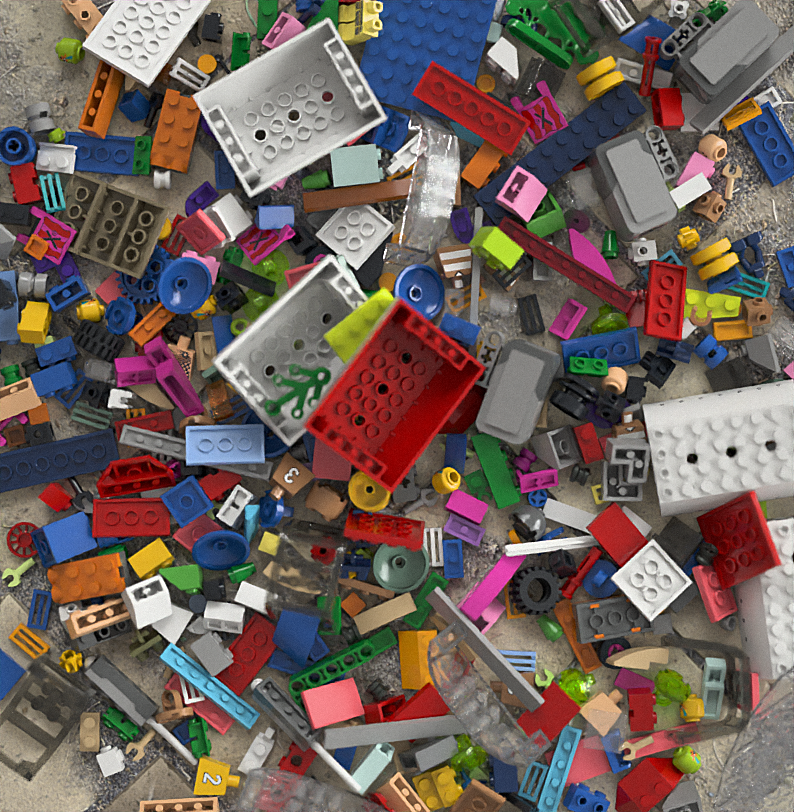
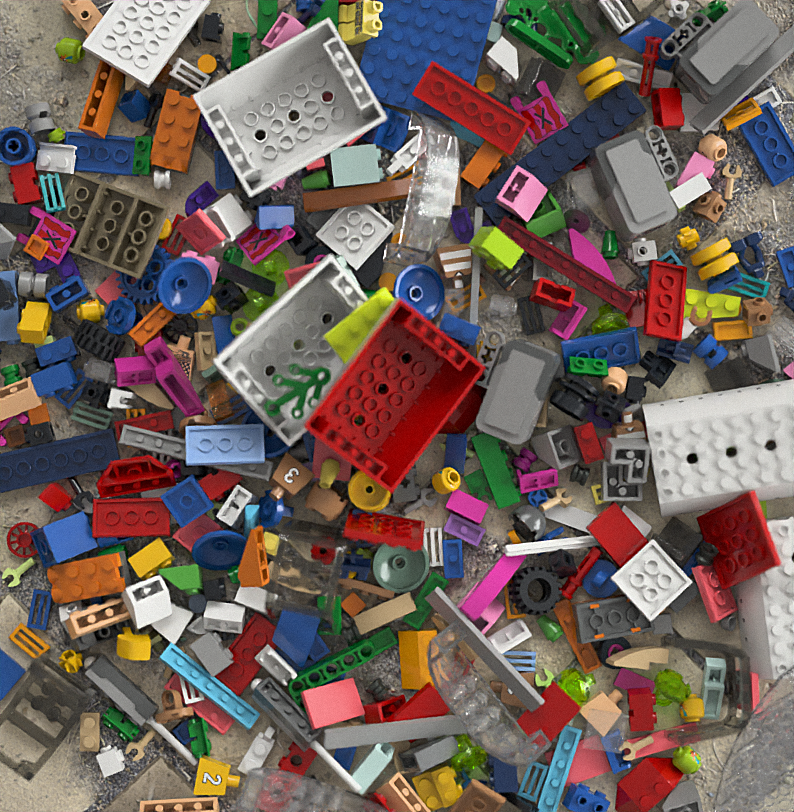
(133, 646): none -> yellow brick
(254, 565): none -> orange slope
(276, 665): none -> white hinge
(316, 165): none -> coral tile
(329, 471): none -> light yellow cone
(510, 636): none -> white hinge
(552, 295): none -> red brick
(558, 499): none -> tan bar

